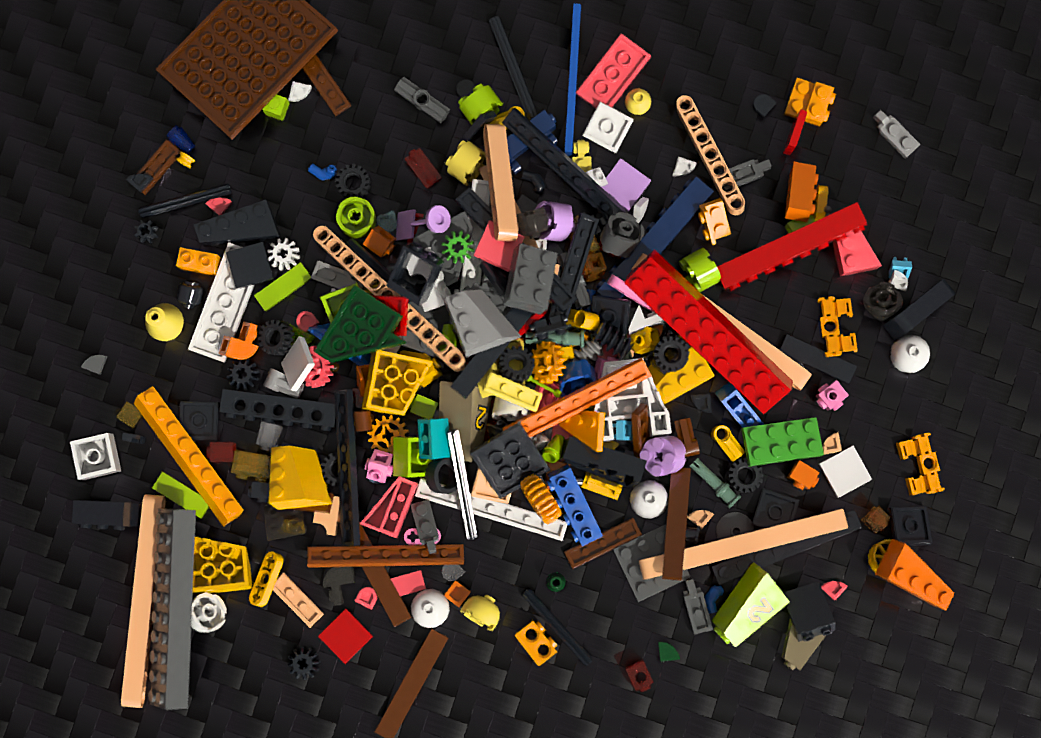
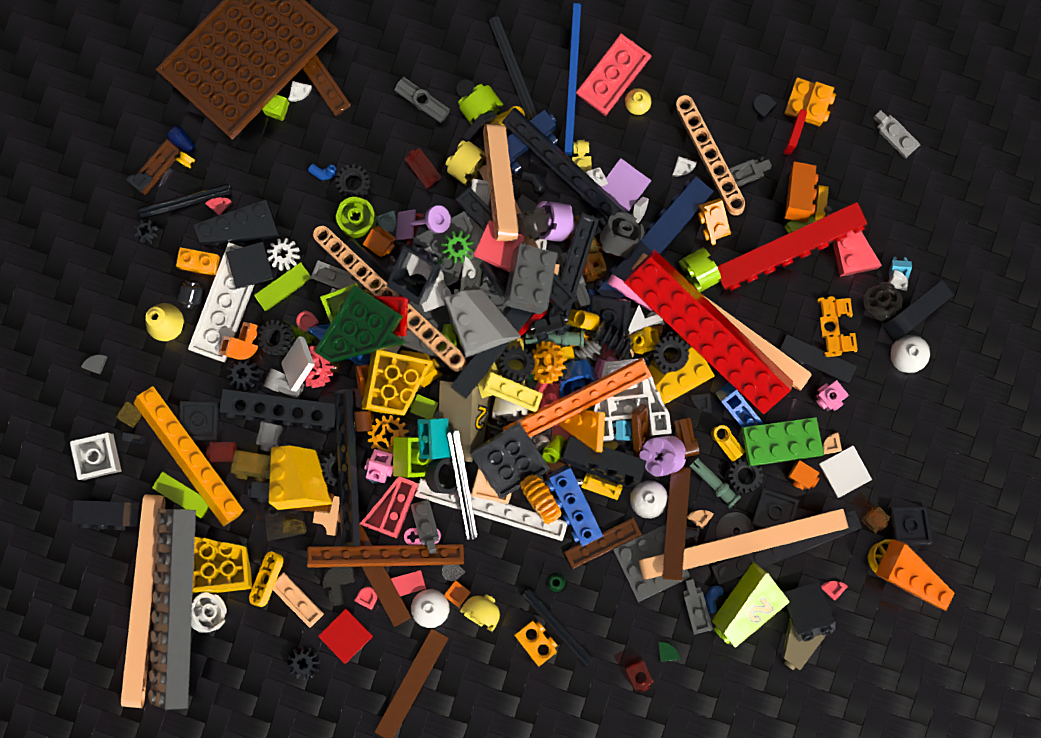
(557, 393): lime hinge -> none
(608, 127): white tile -> none
(921, 447): light orange piece -> none

